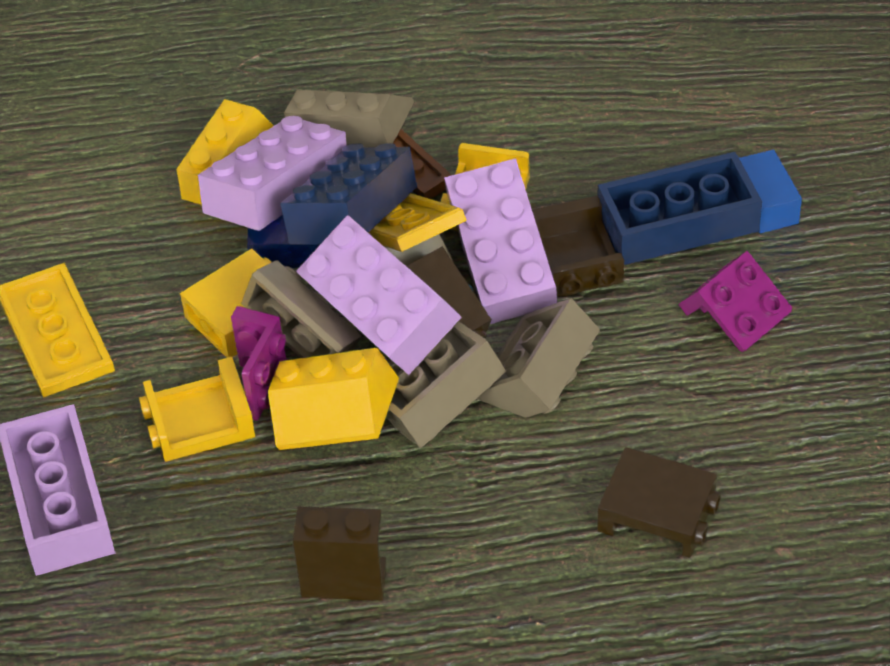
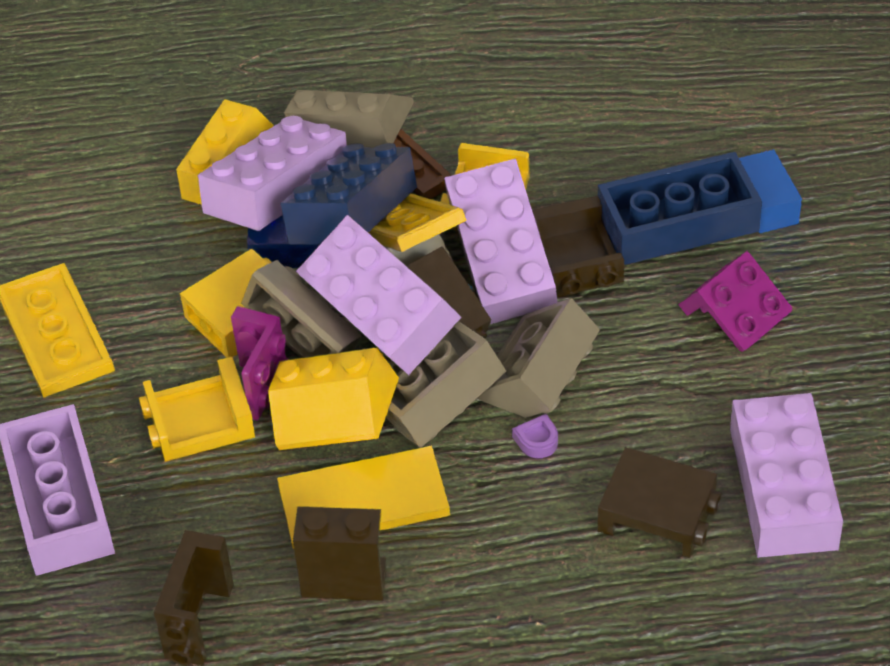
(197, 569): none -> dark brown panel
(399, 484): none -> yellow tile
(537, 437): none -> medium lavender tile
(785, 475): none -> lavender brick

